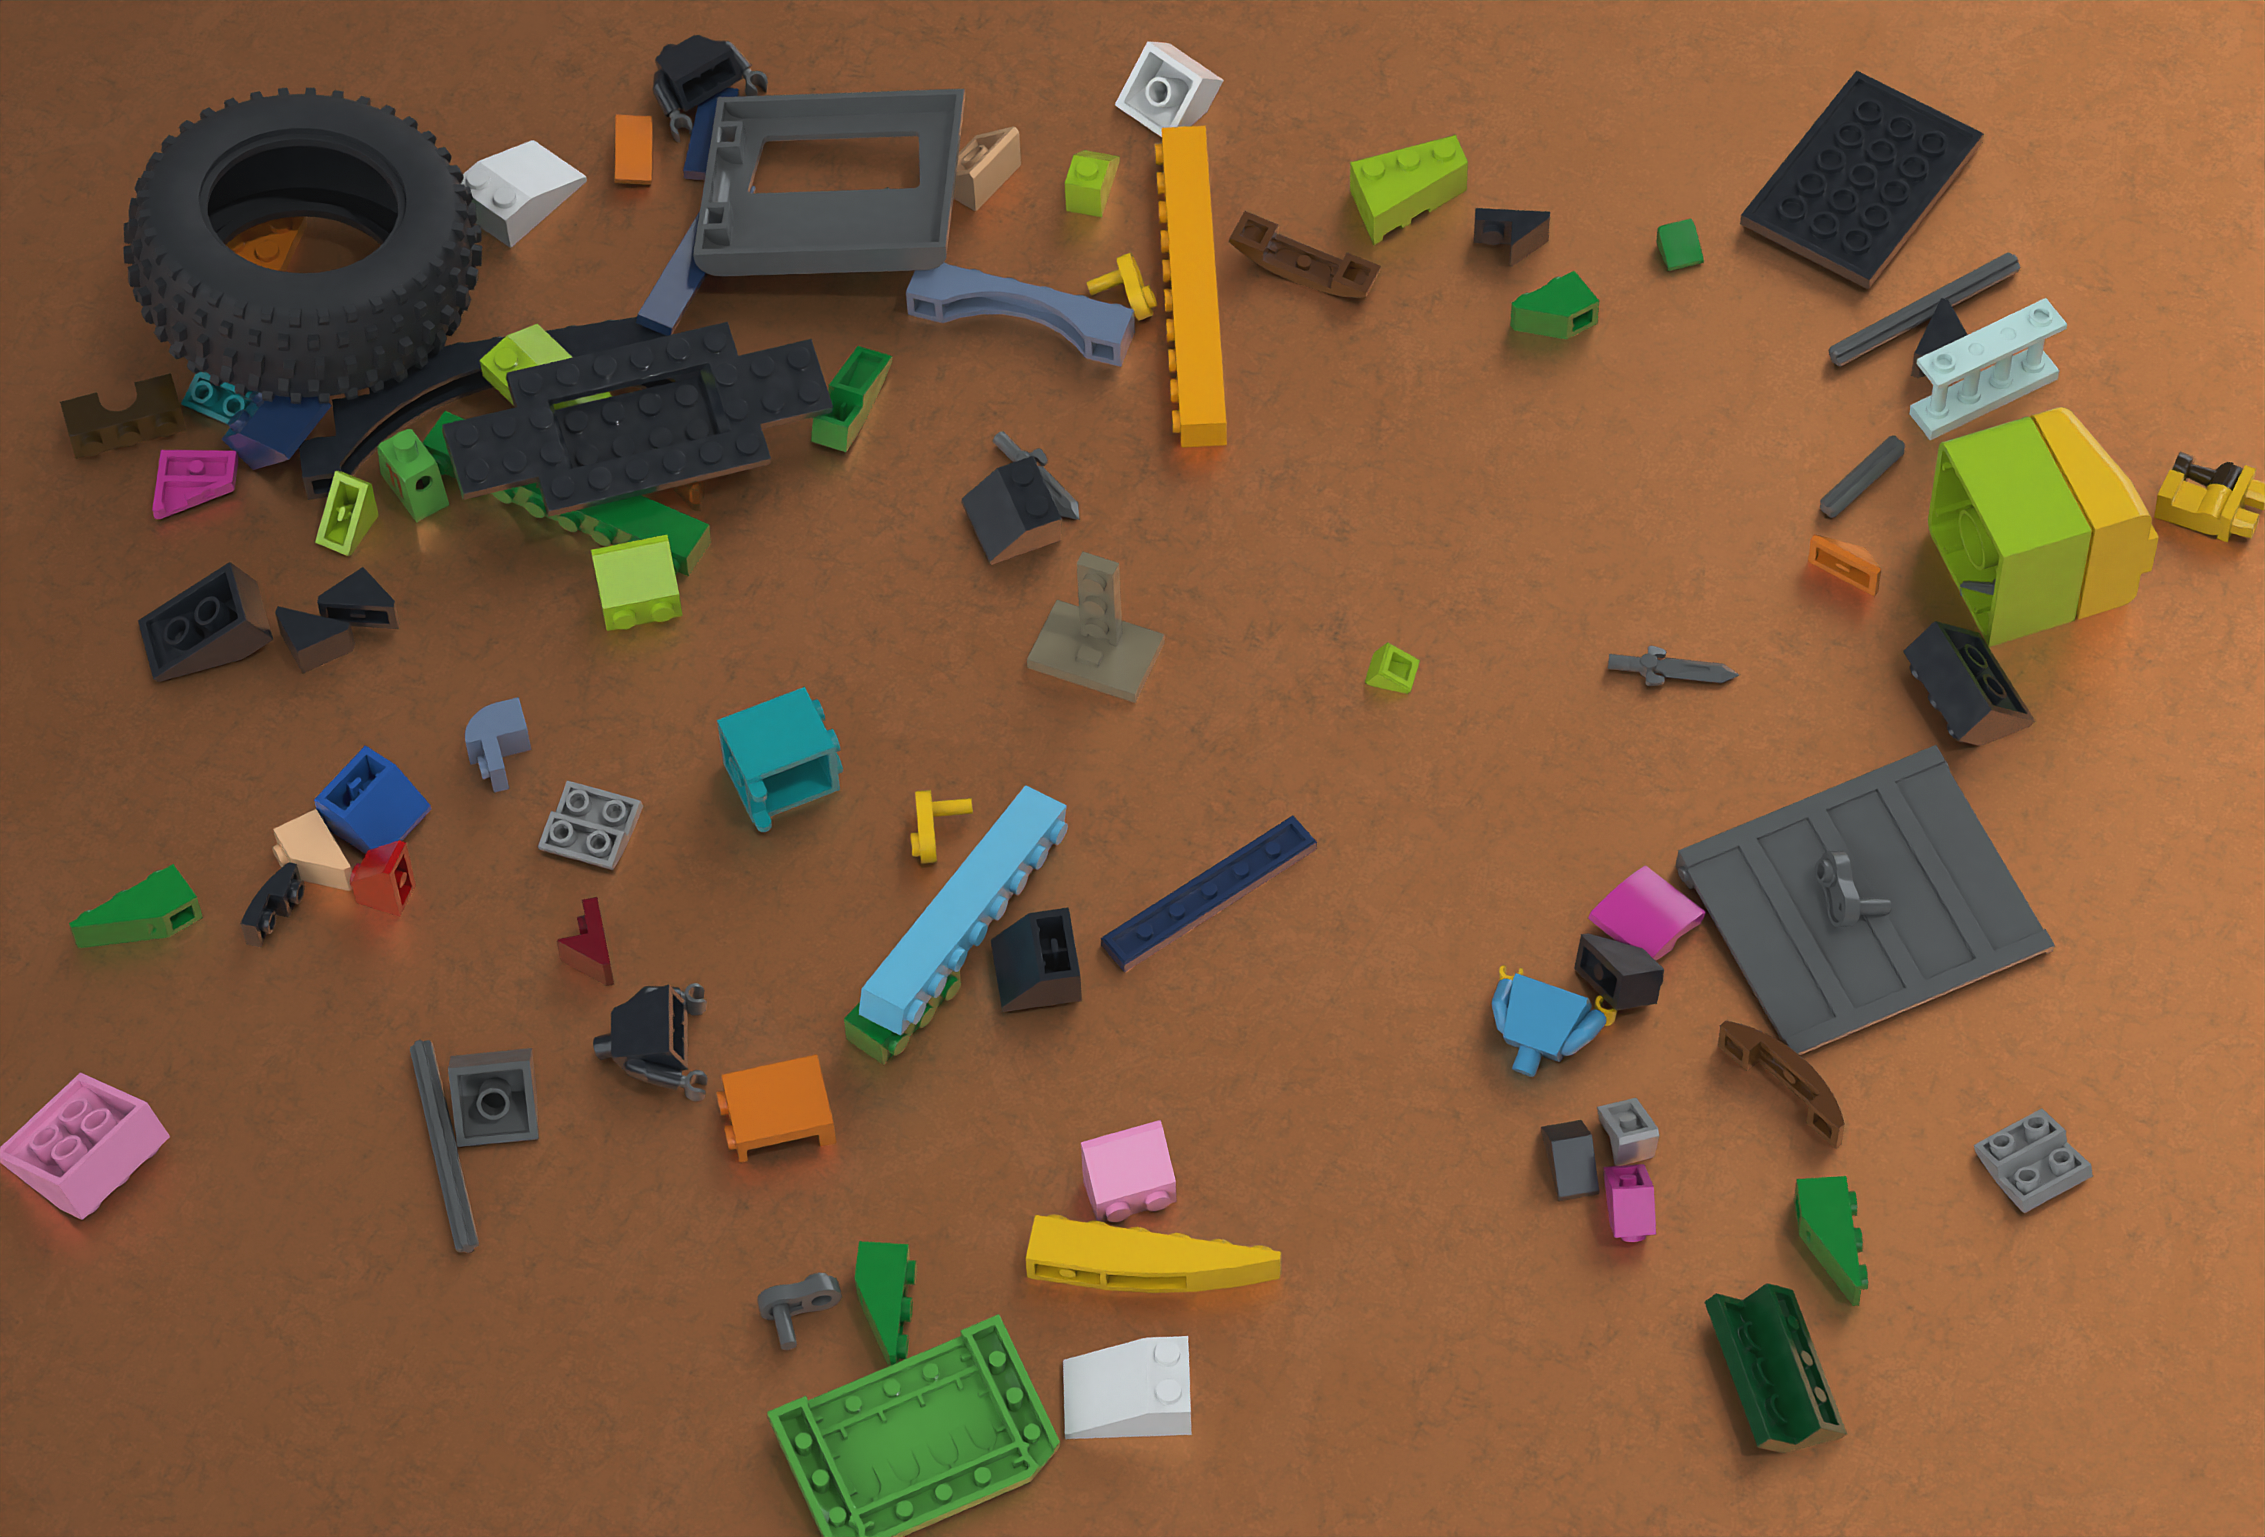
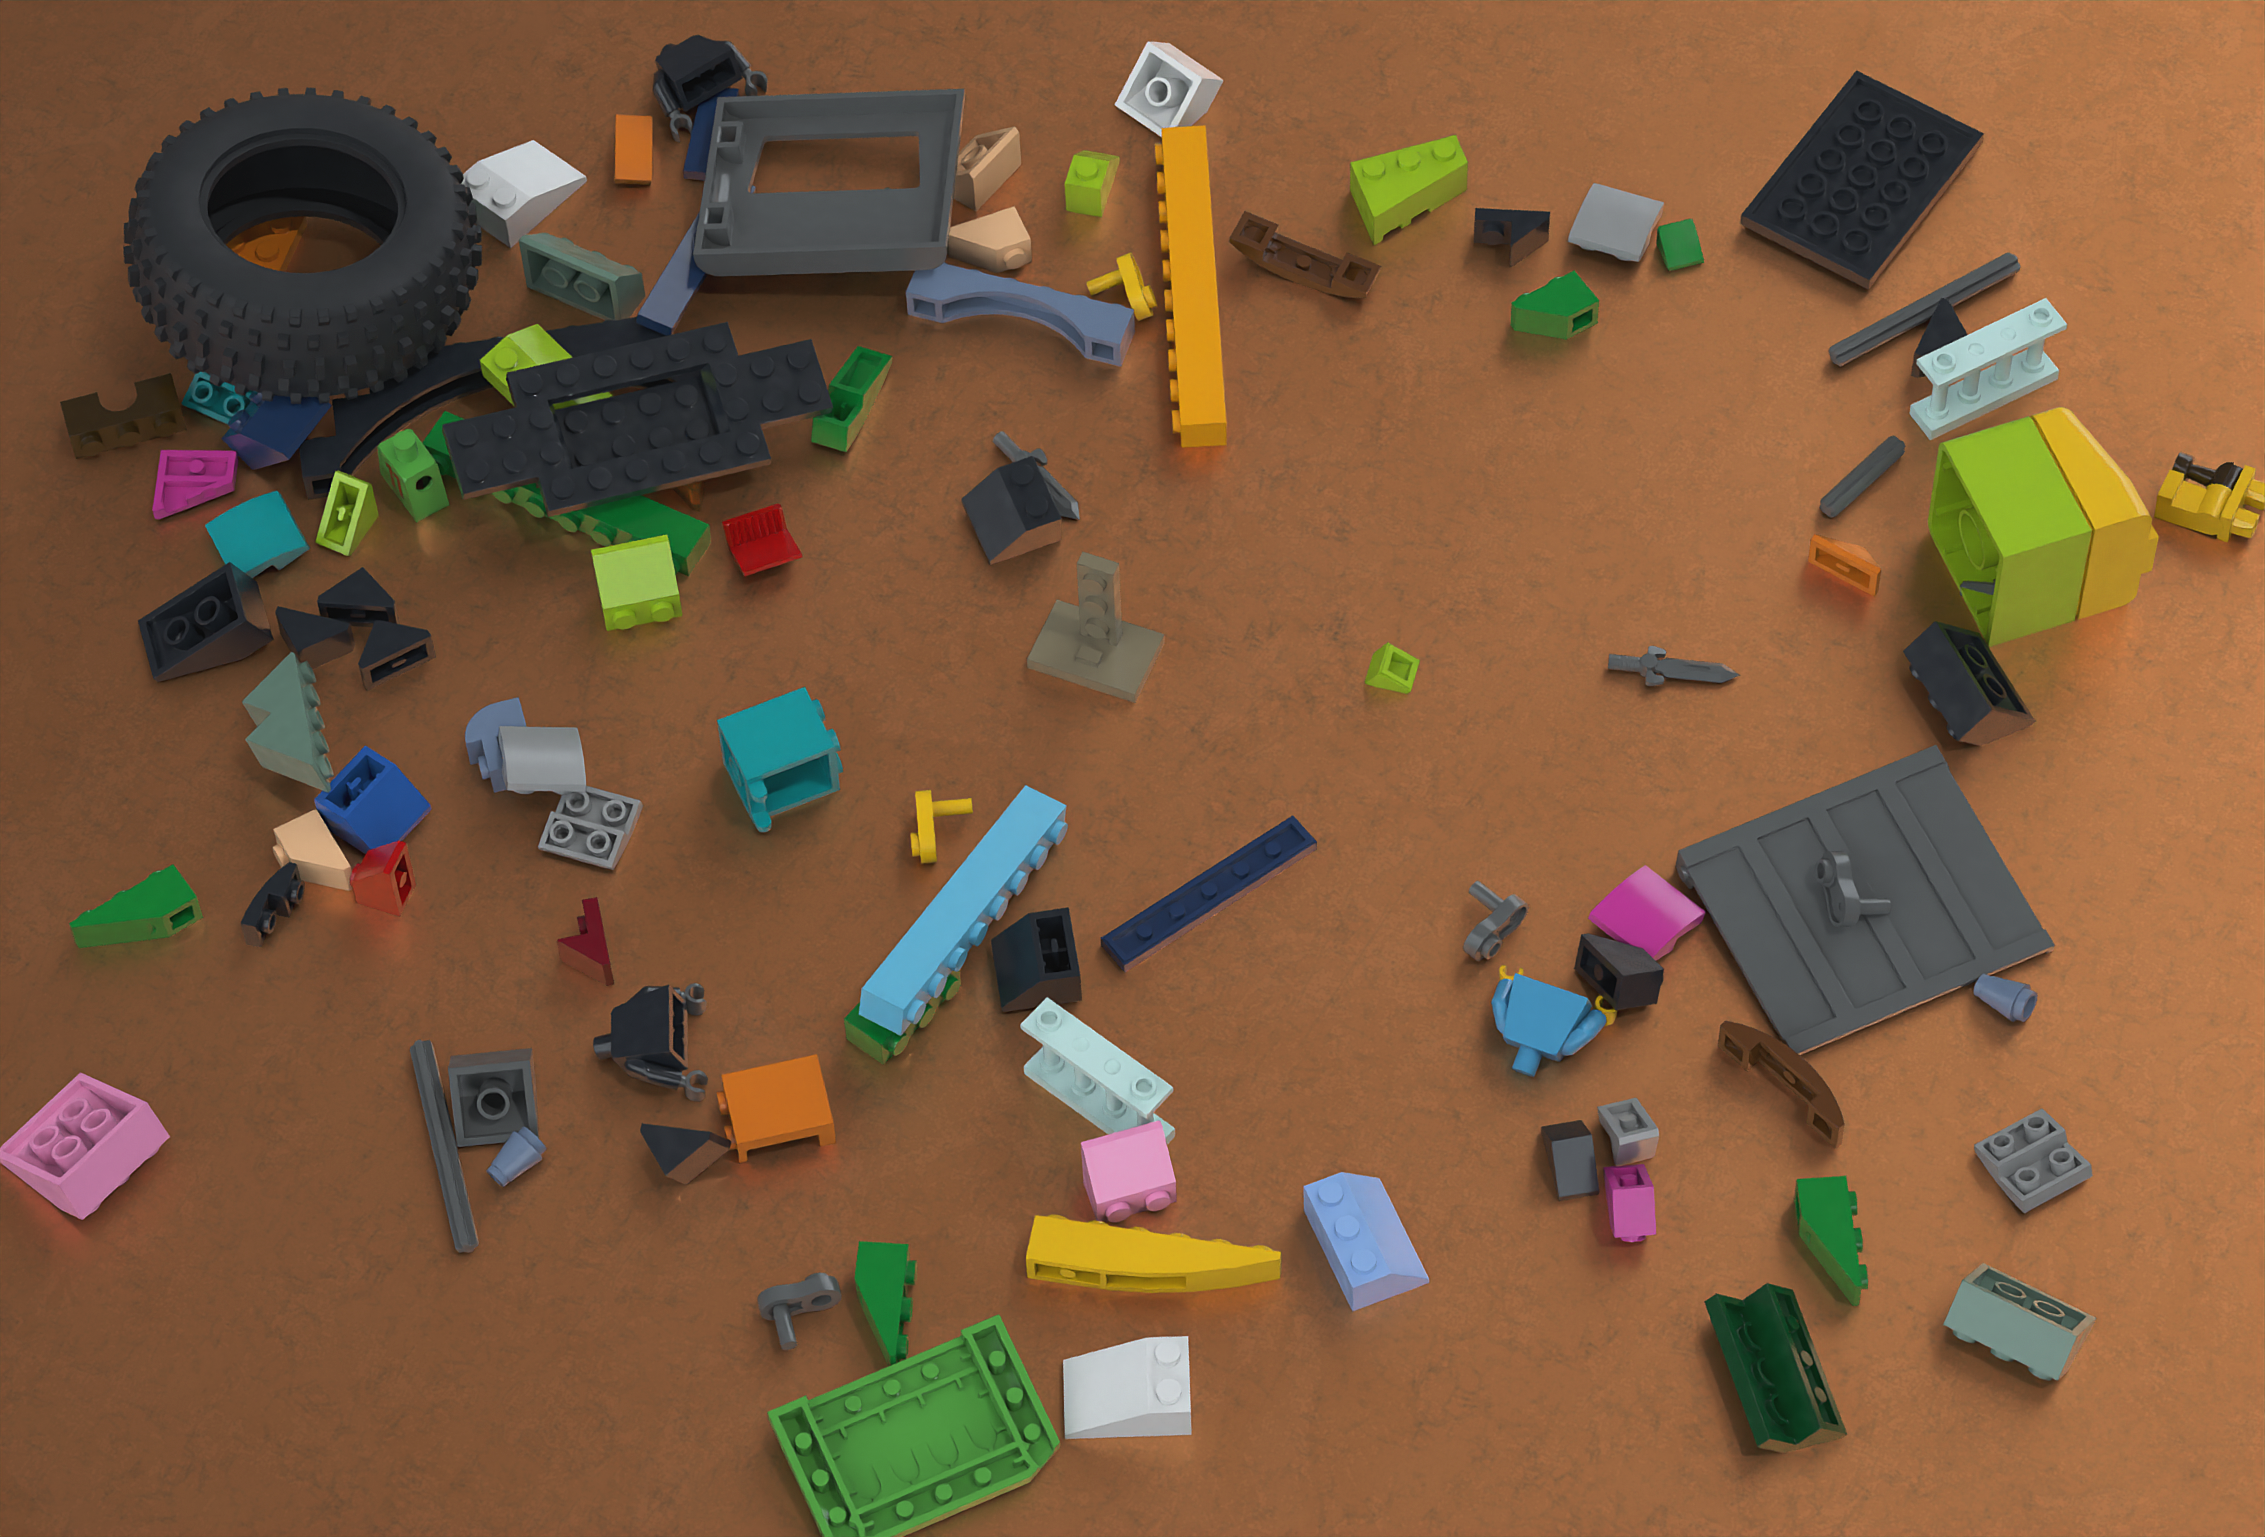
(258, 534): none -> teal slope
(290, 725): none -> sand green slope
(393, 651): none -> black slope
(517, 1155): none -> sand blue cone
(542, 759): none -> light grey slope
(580, 277): none -> sand green slope
(683, 1151): none -> black slope
(760, 540): none -> red piece
(992, 241): none -> light nougat slope
(1092, 1073): none -> light aqua fence
(1362, 1238): none -> light blue slope
(1507, 916): none -> dark grey piece
(1615, 222): none -> light grey slope
(2006, 996): none -> sand blue cone
(2018, 1322): none -> sand green slope

